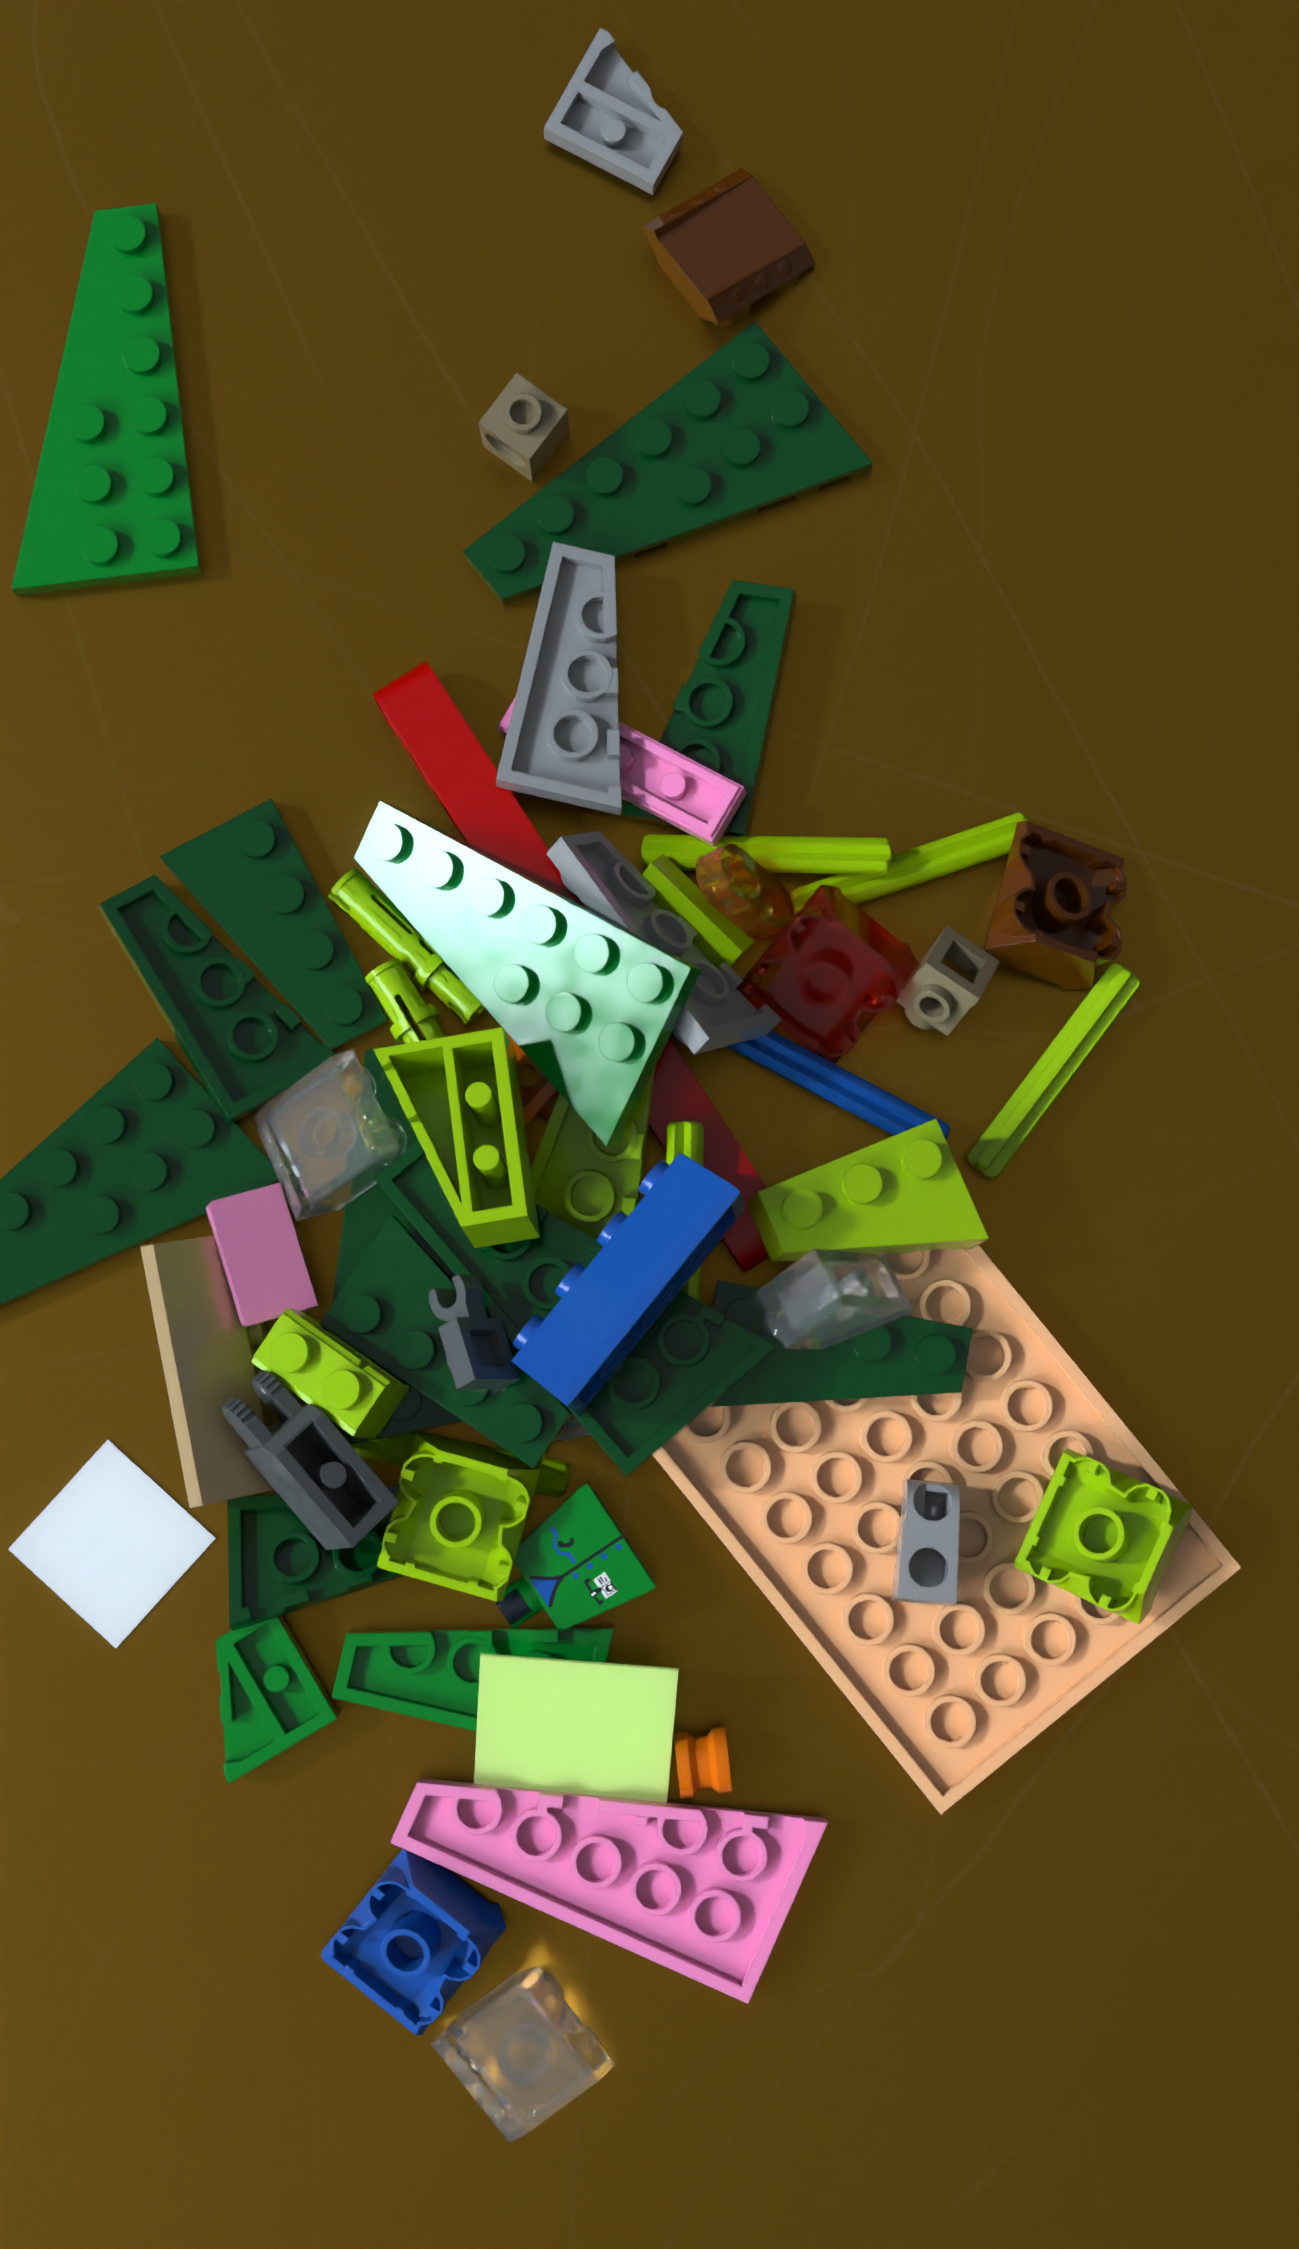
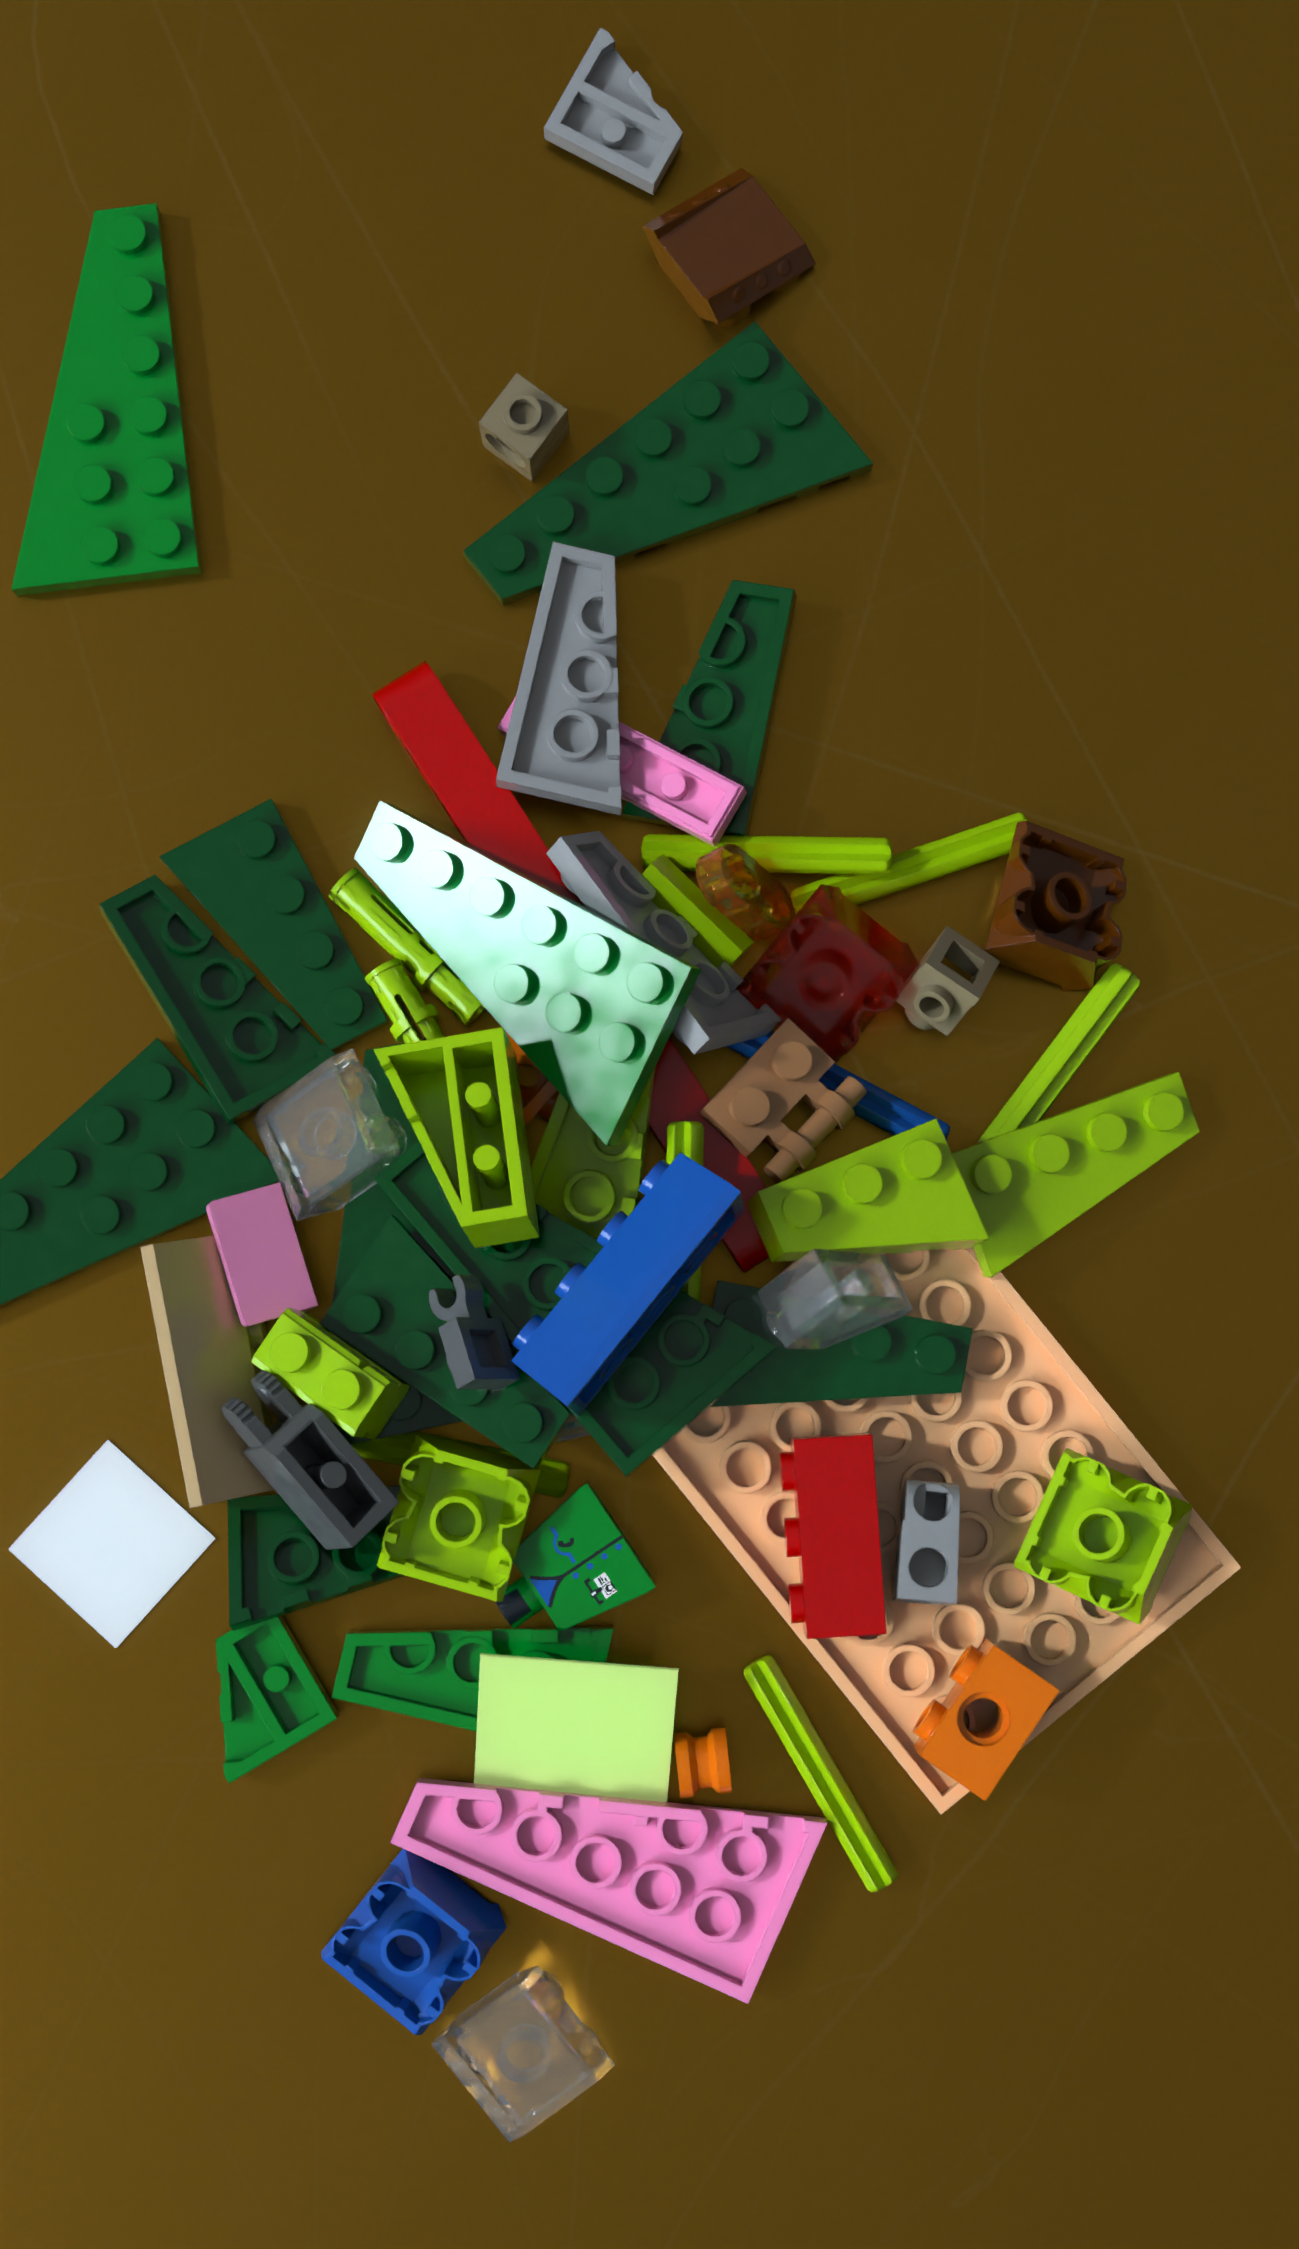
(768, 1088): none -> medium nougat plate
(820, 1773): none -> lime axle
(834, 1535): none -> red brick
(982, 1757): none -> orange brick
(1063, 1165): none -> lime wing

